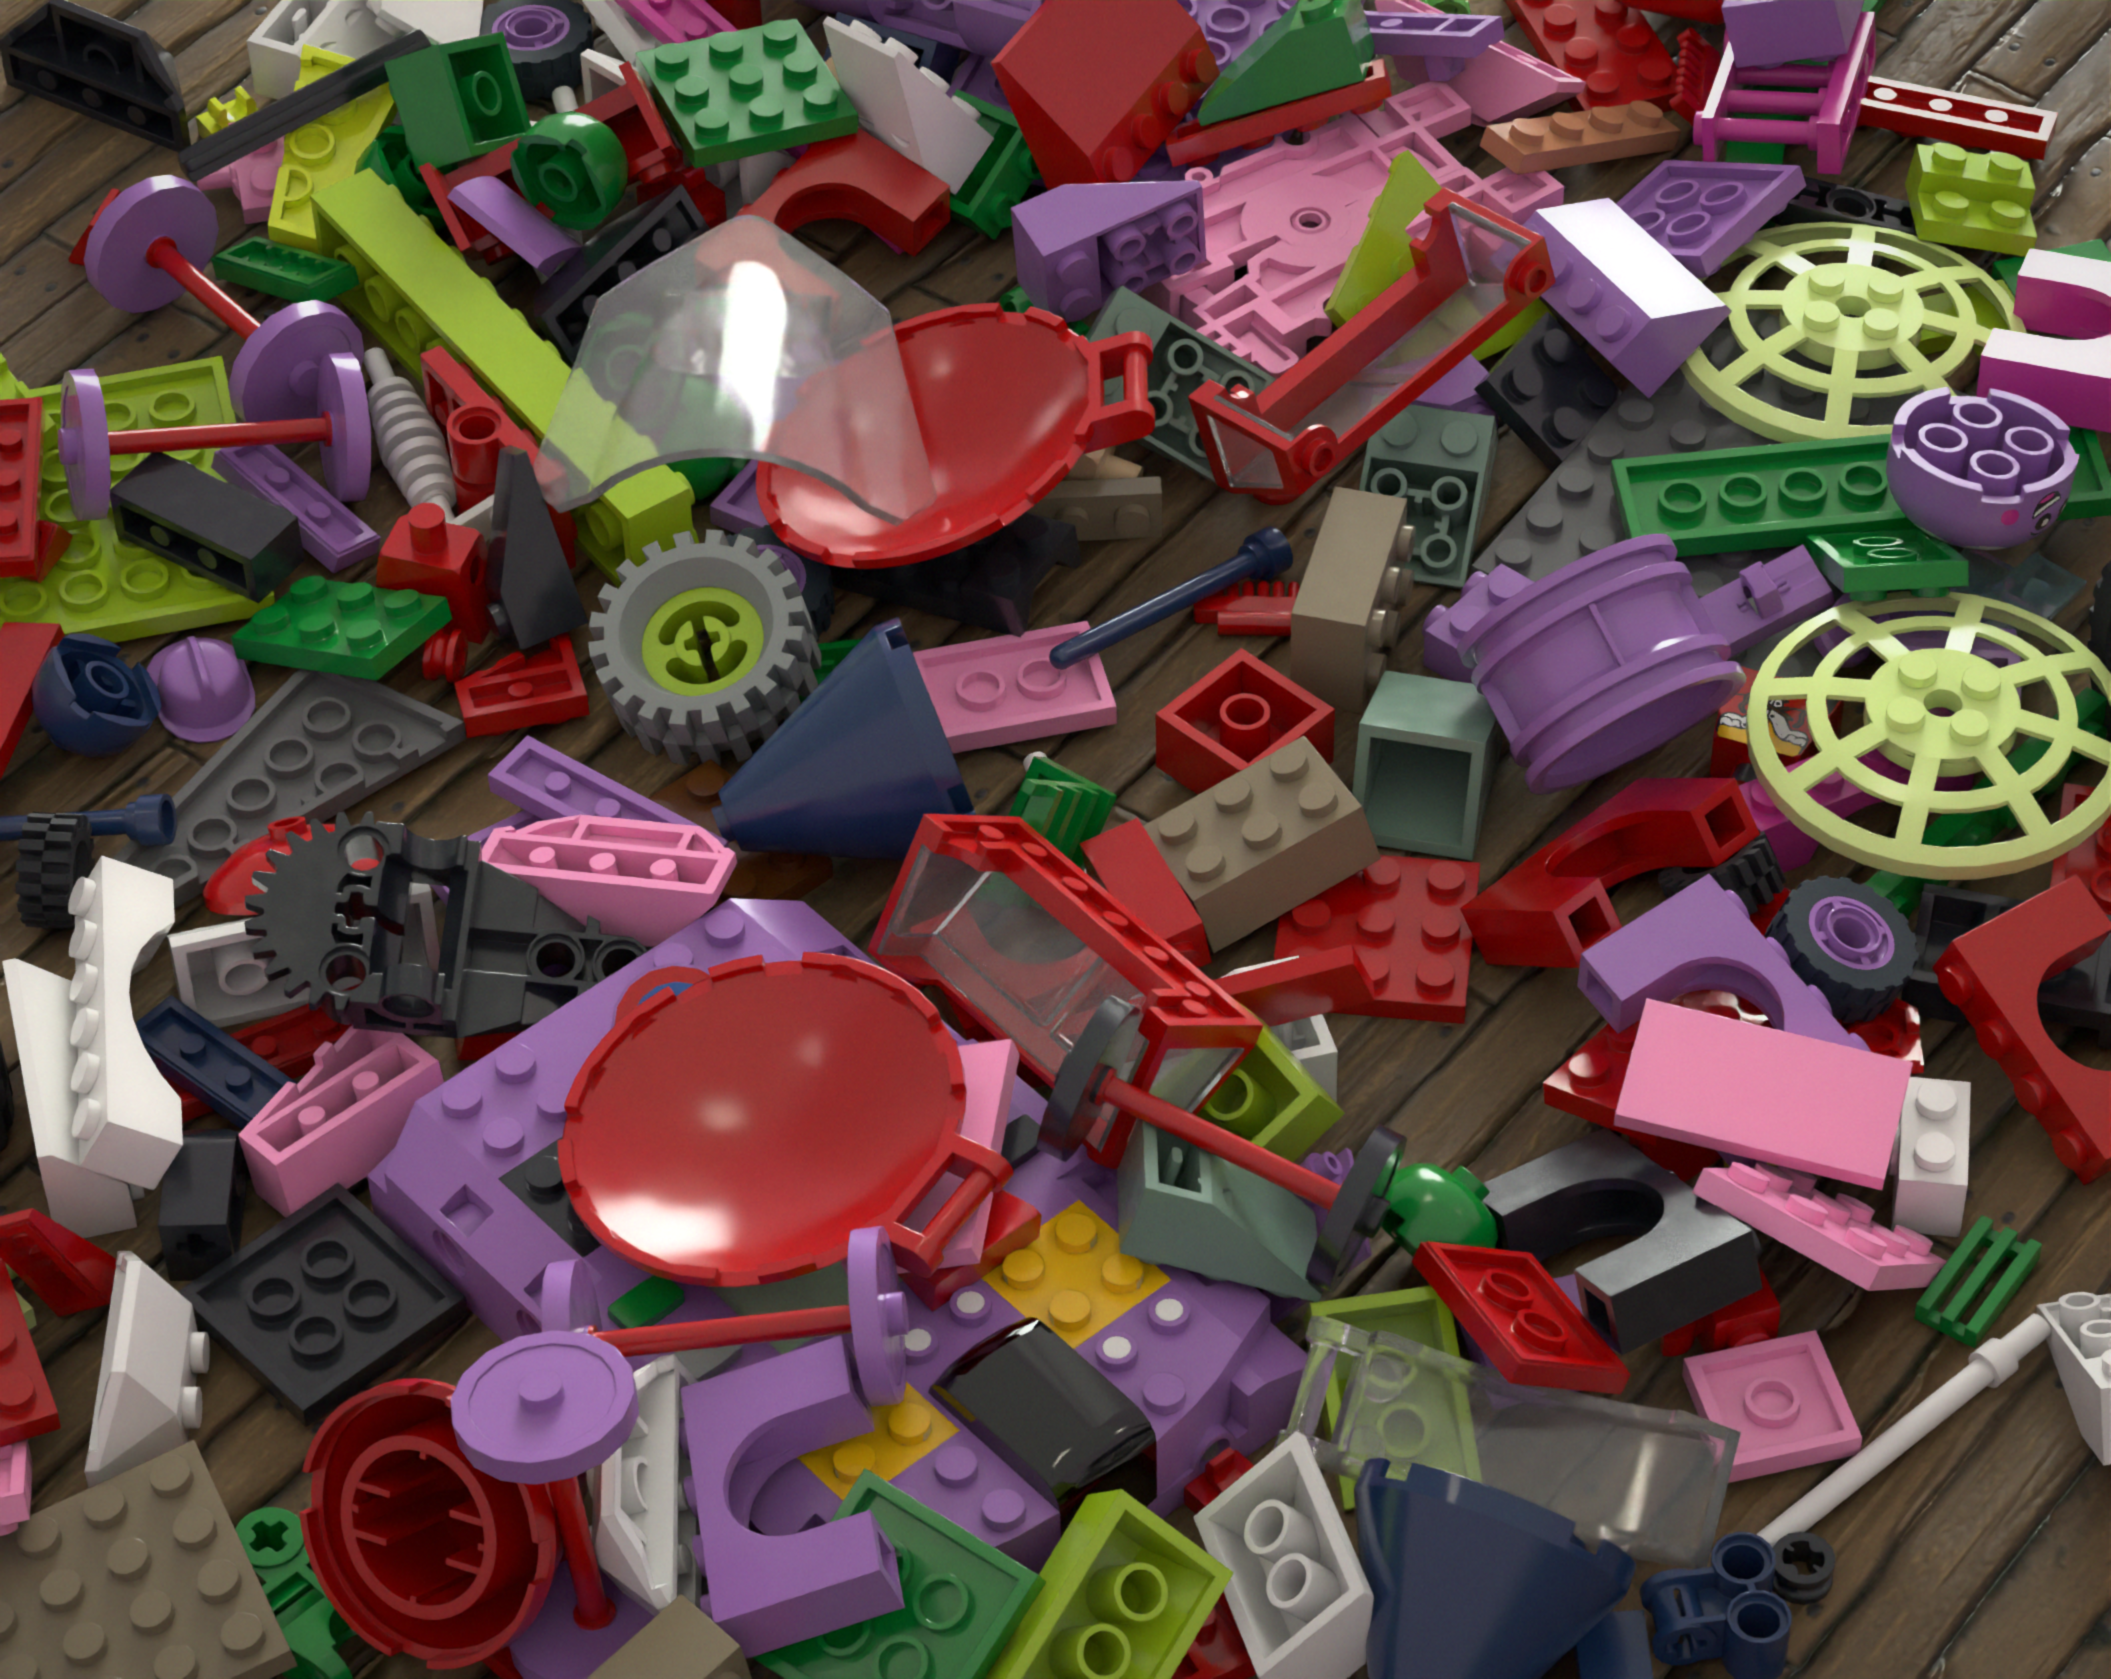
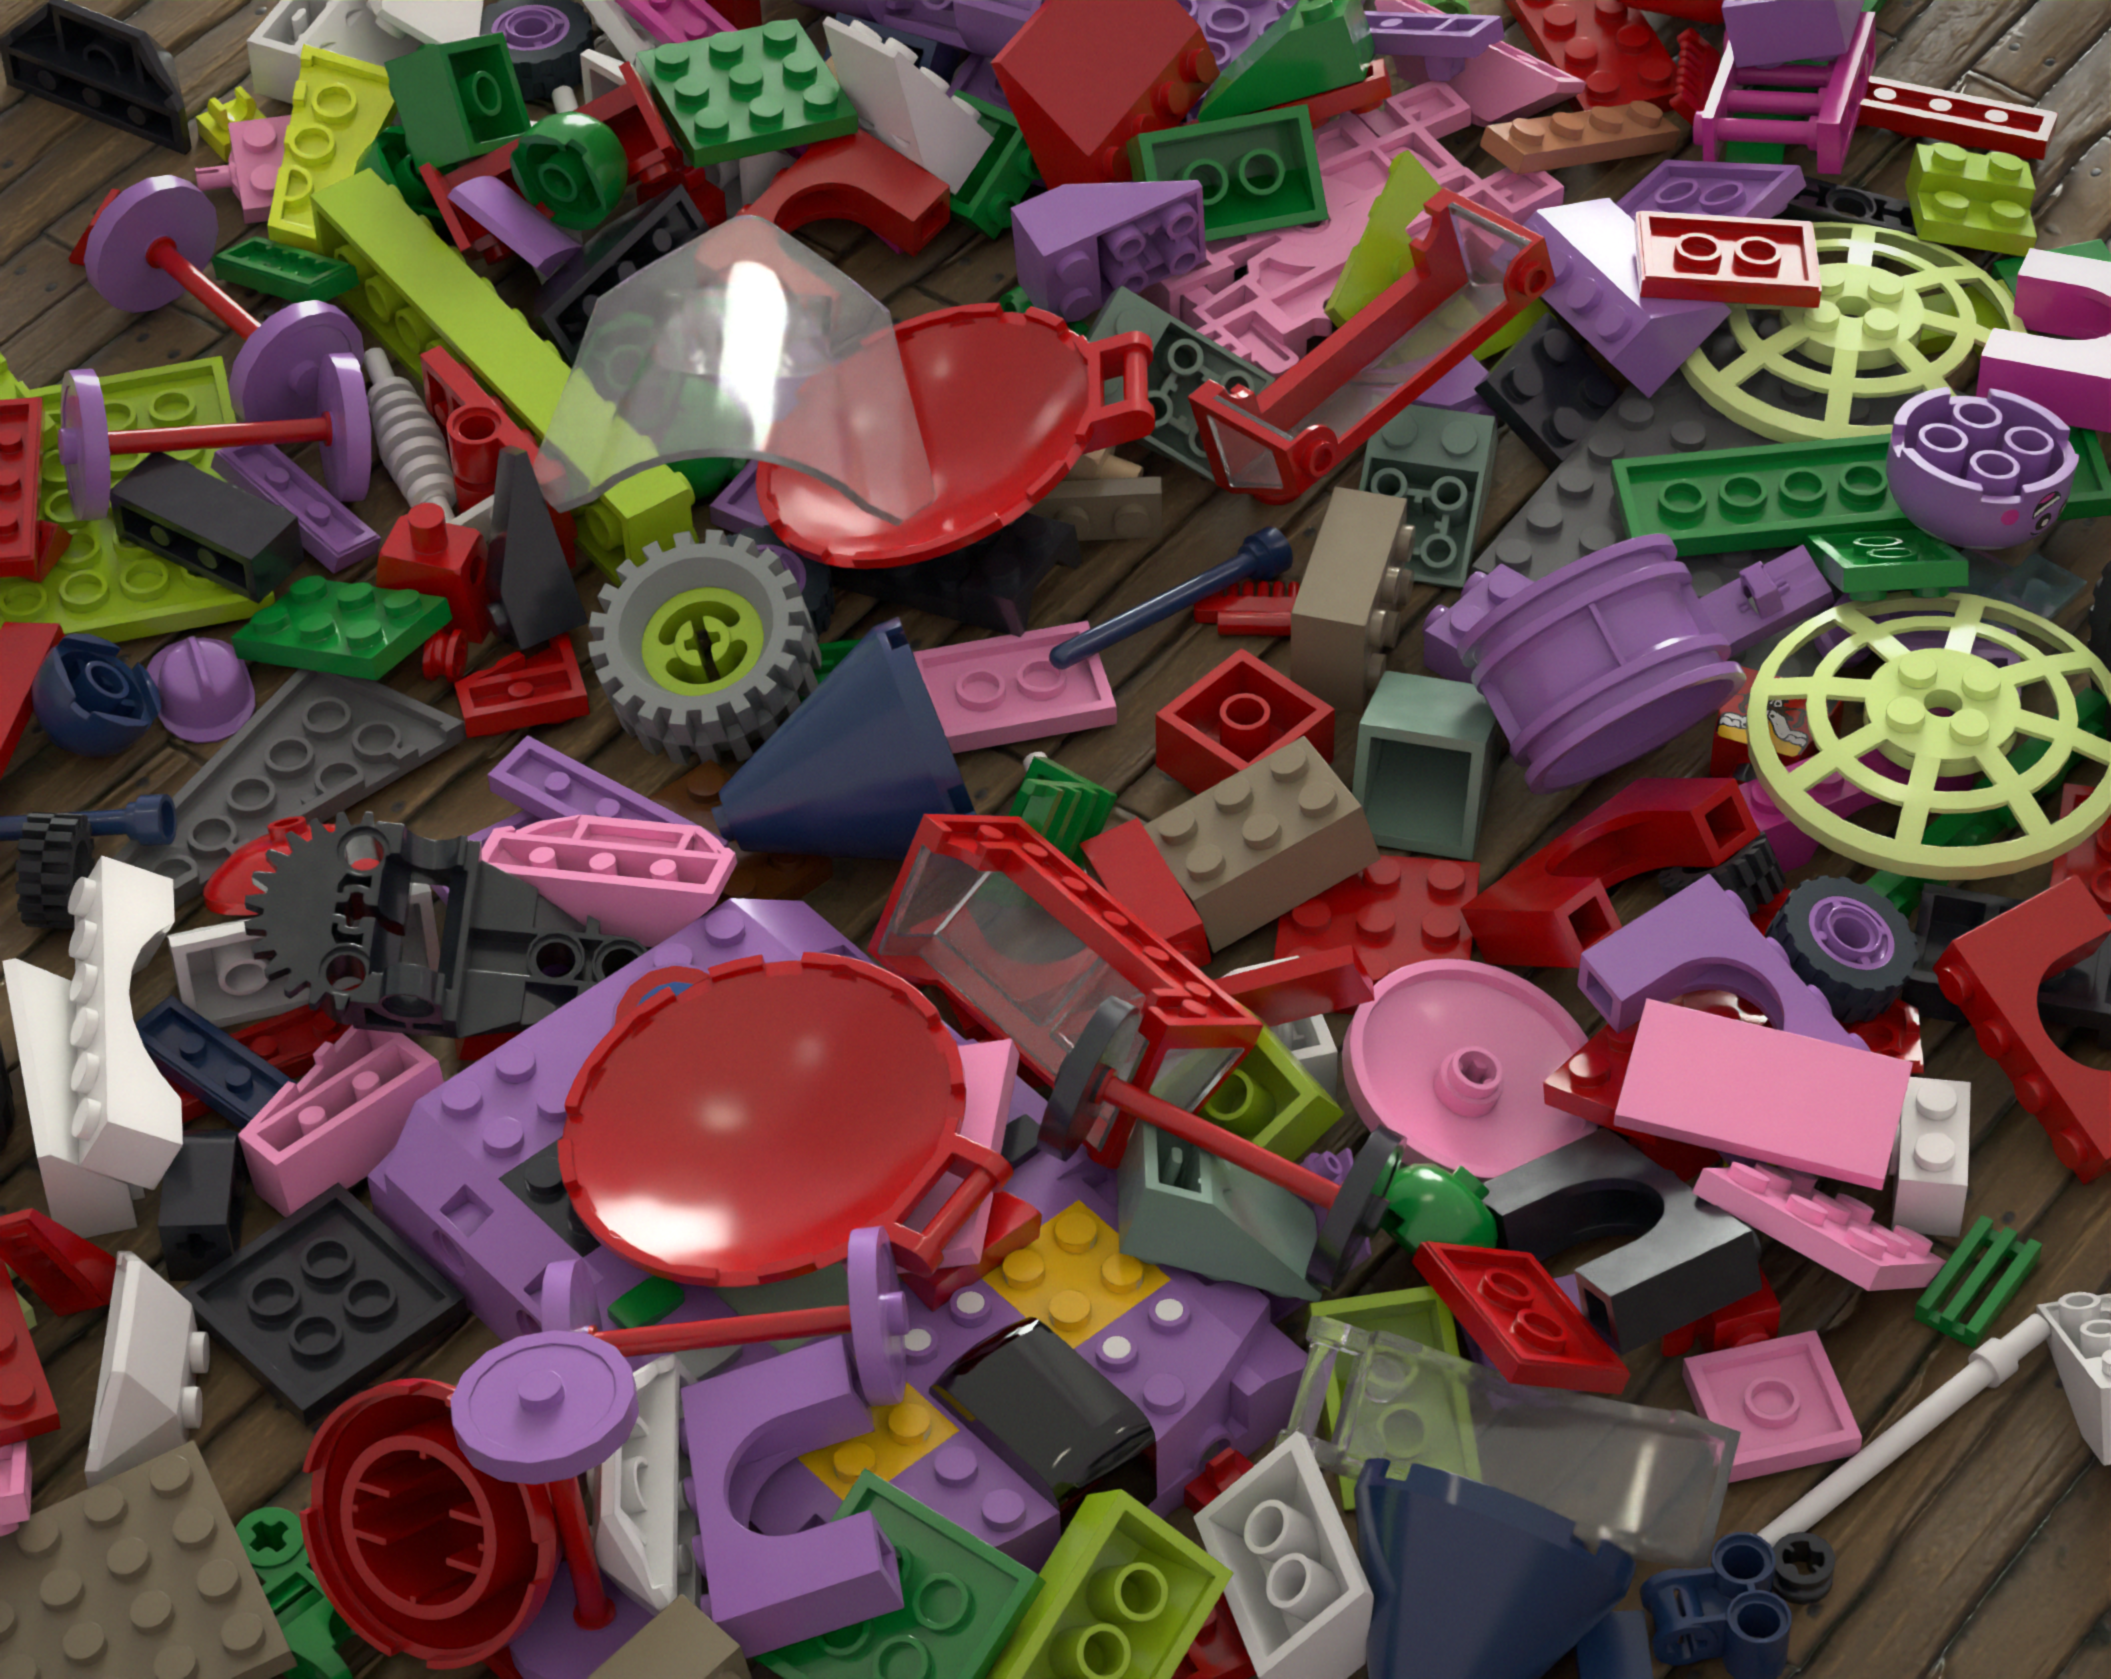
(296, 109): black axle -> none
(1252, 169): none -> green slope
(1461, 1064): none -> bright pink dish
(1727, 259): none -> red tile

